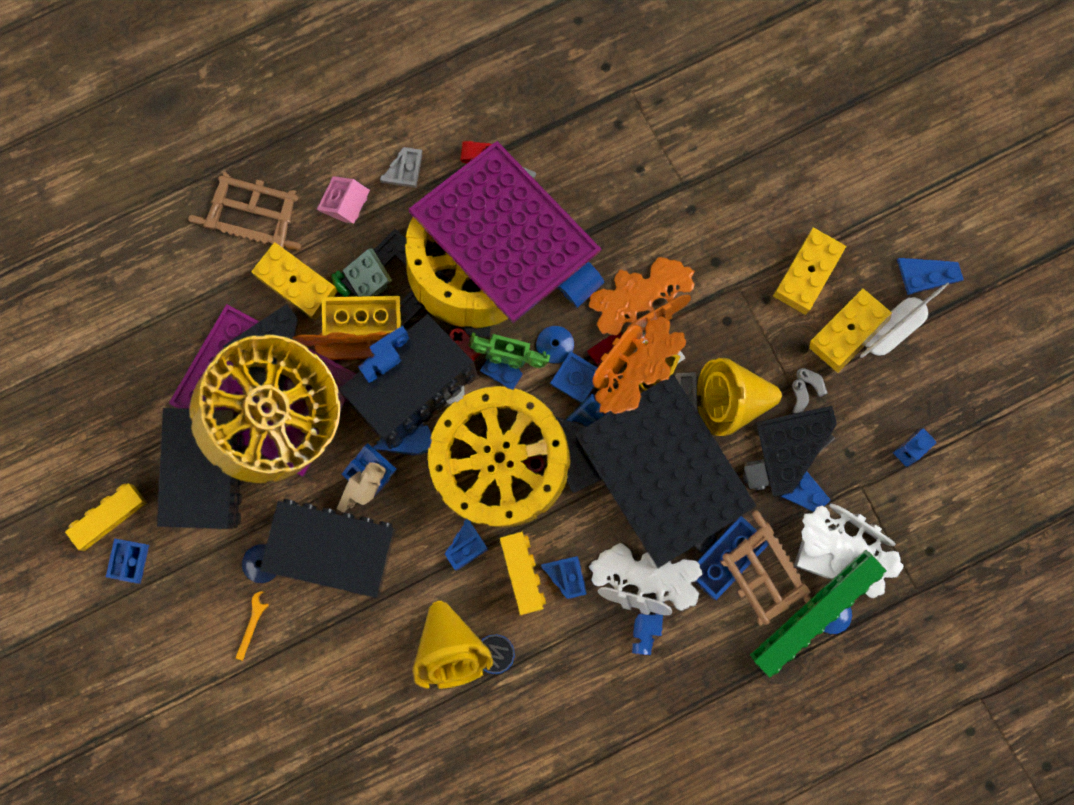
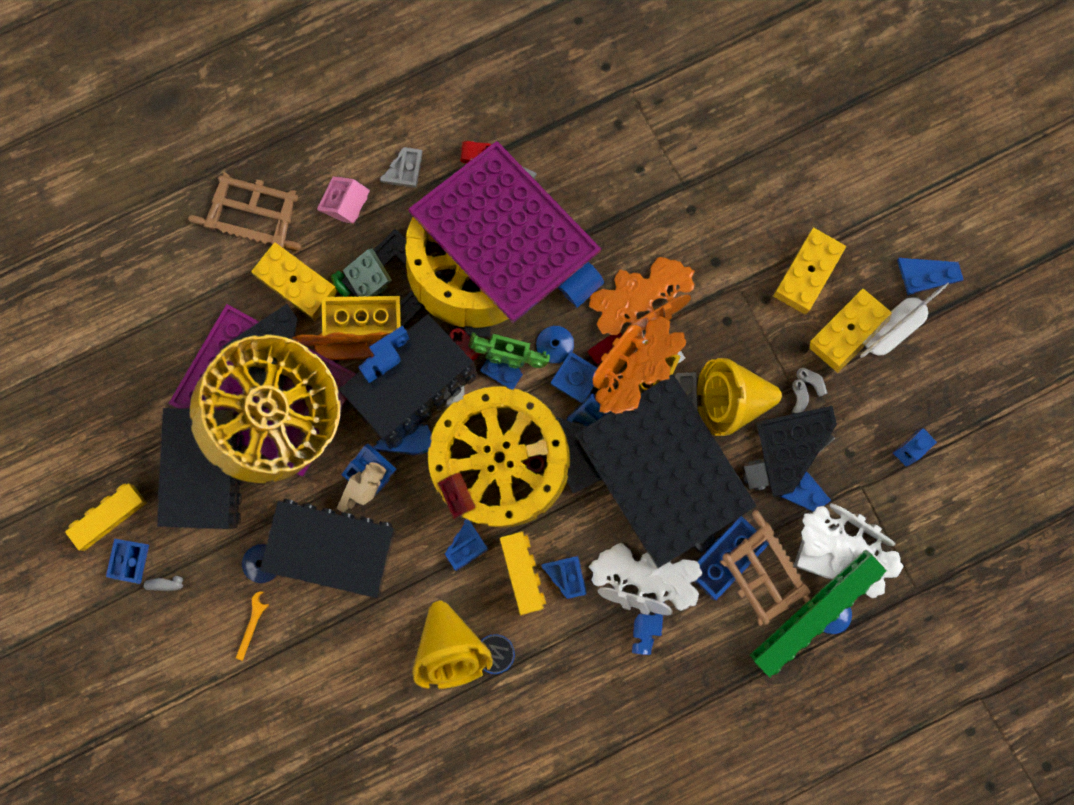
(164, 585): none -> light grey arm
(456, 495): none -> dark red slope

